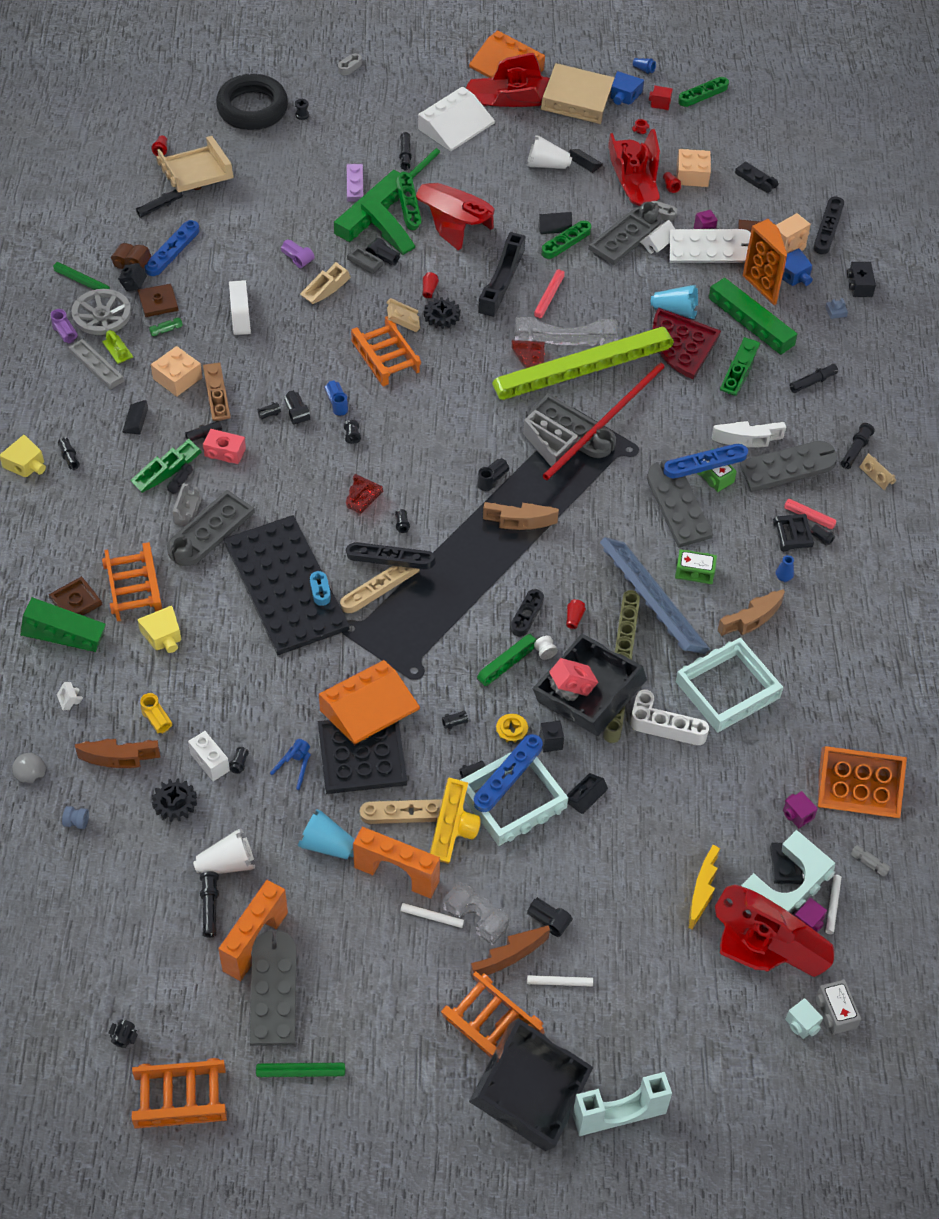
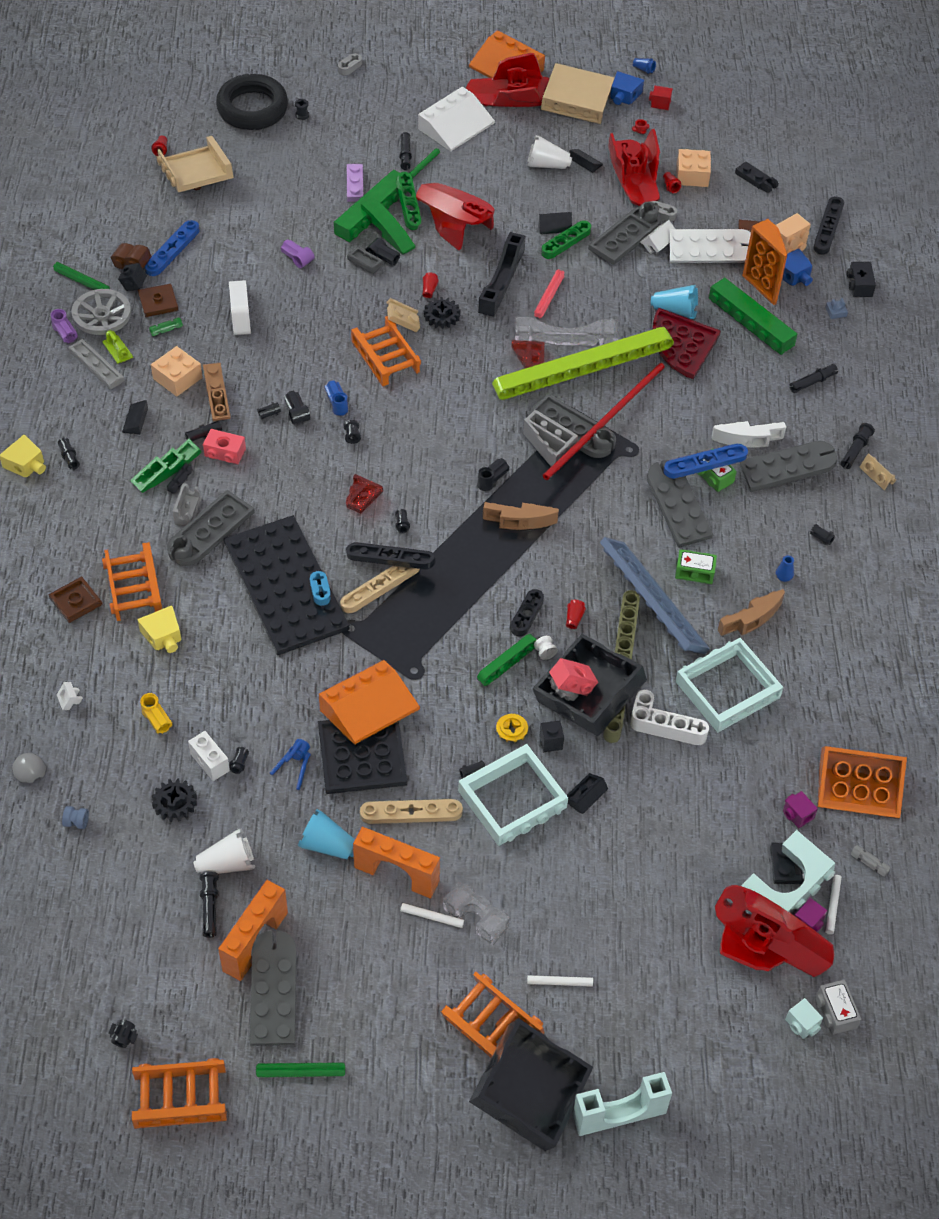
(61, 626): green wedge -> none
(110, 754): dark orange slope -> none
(164, 200): black pin -> none
(326, 283): tan slope -> none
(453, 820): yellow plate -> none
(454, 719): black pin -> none
(496, 786): blue piece -> none
(517, 948): dark orange slope -> none
(557, 919): black piece -> none
(689, 98): green beam -> none
(703, 890): yellow slope -> none
(705, 220): magenta brick -> none
(740, 367): green slope -> none
(799, 532): black plate -> none
(811, 514): coral axle -> none

